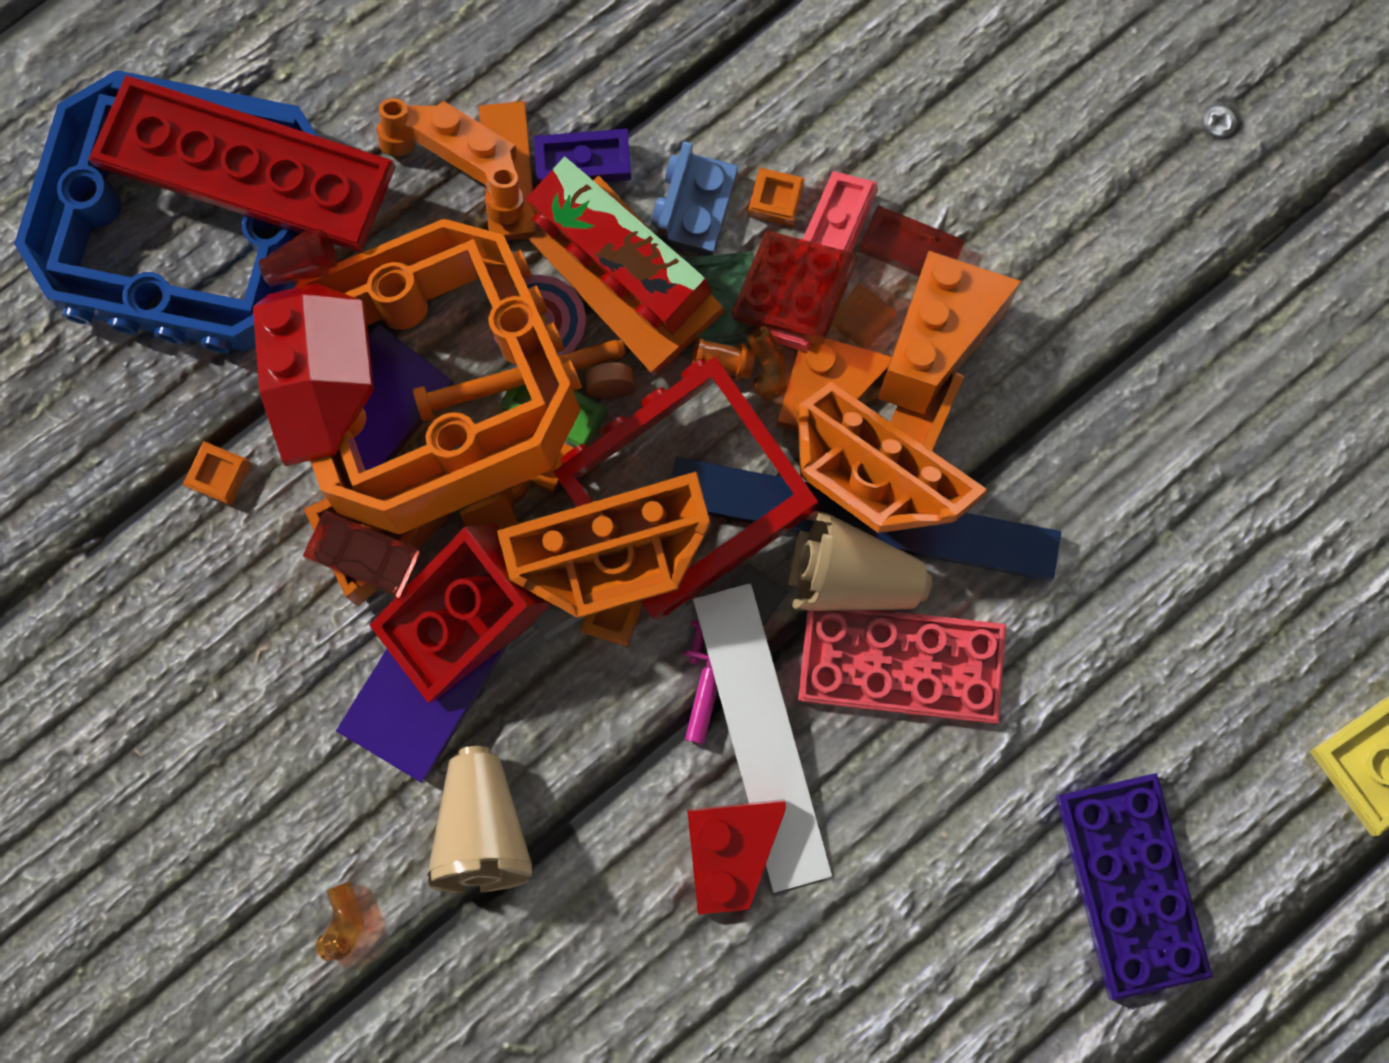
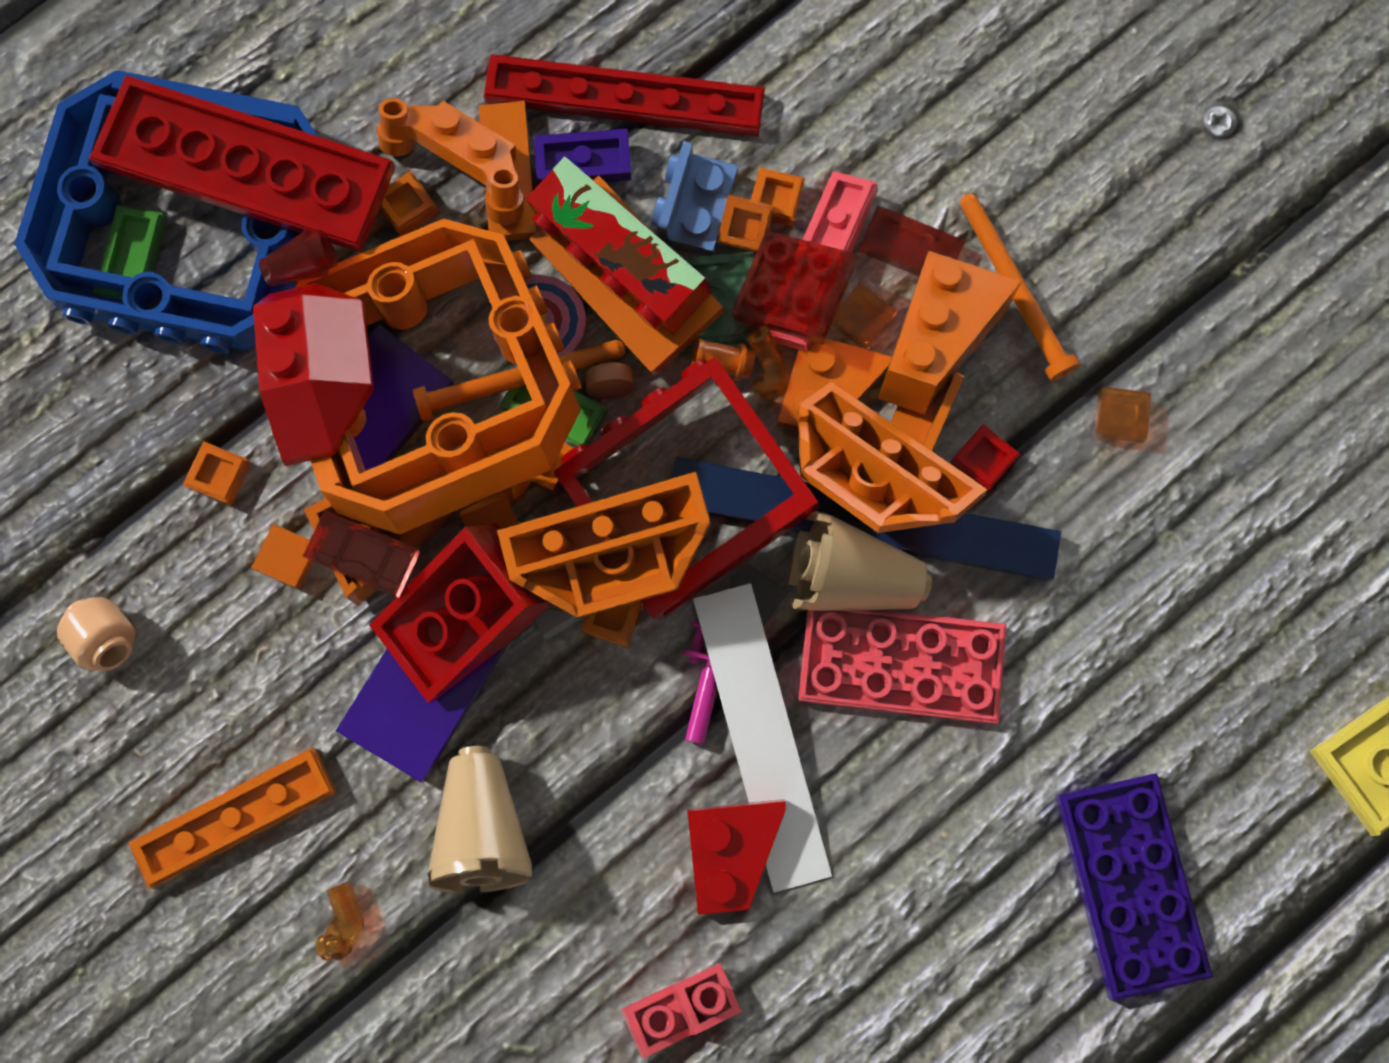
(96, 634): none -> light nougat head
(132, 244): none -> bright green tile
(232, 818): none -> orange tile
(283, 557): none -> orange tile
(407, 204): none -> orange tile
(625, 95): none -> red tile
(681, 1010): none -> coral slope
(745, 222): none -> orange tile
(985, 457): none -> red tile
(1059, 362): none -> orange bar
(1122, 414): none -> clear orange tile

